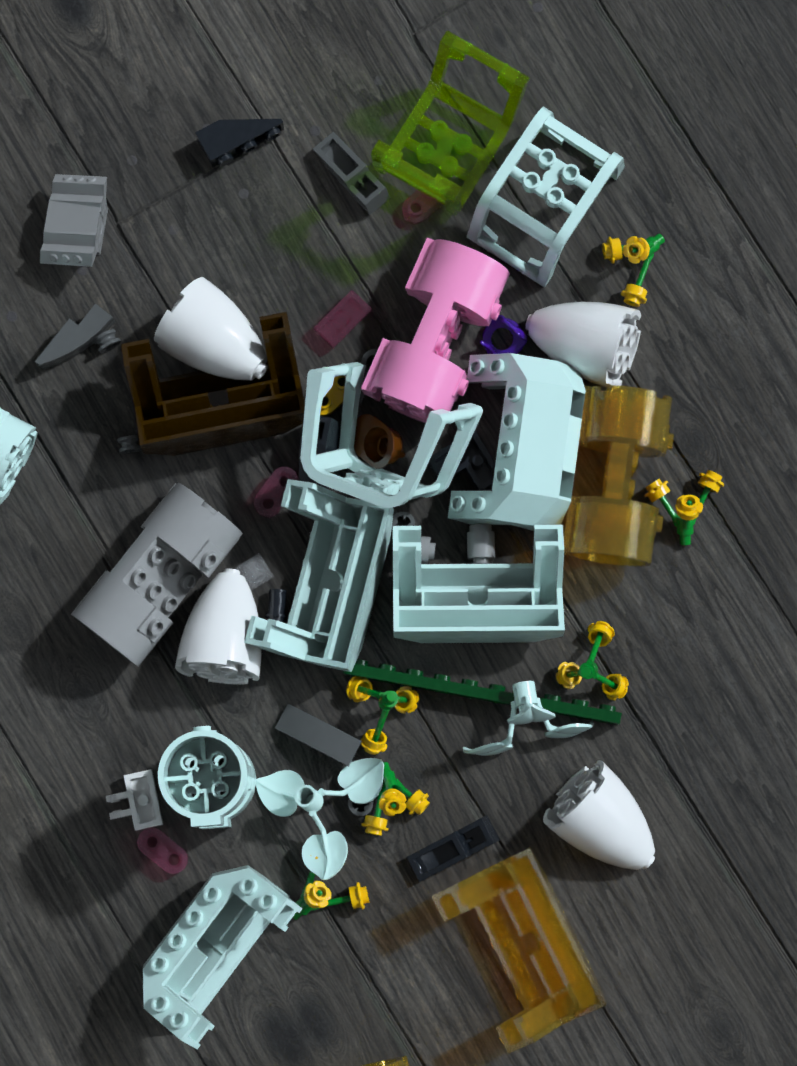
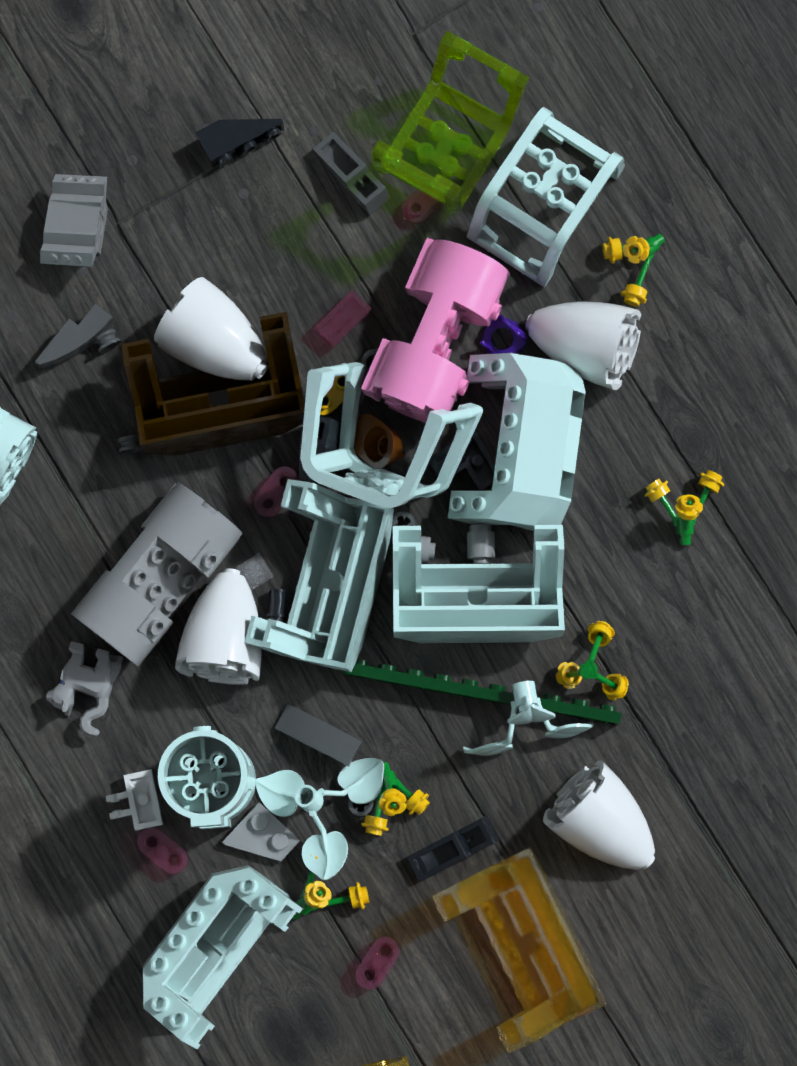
(88, 680): none -> light grey animal
(262, 835): none -> light grey wing
(379, 964): none -> clear pink plate
(403, 700): yellow plant -> none
(625, 426): clear yellow cylinder -> none

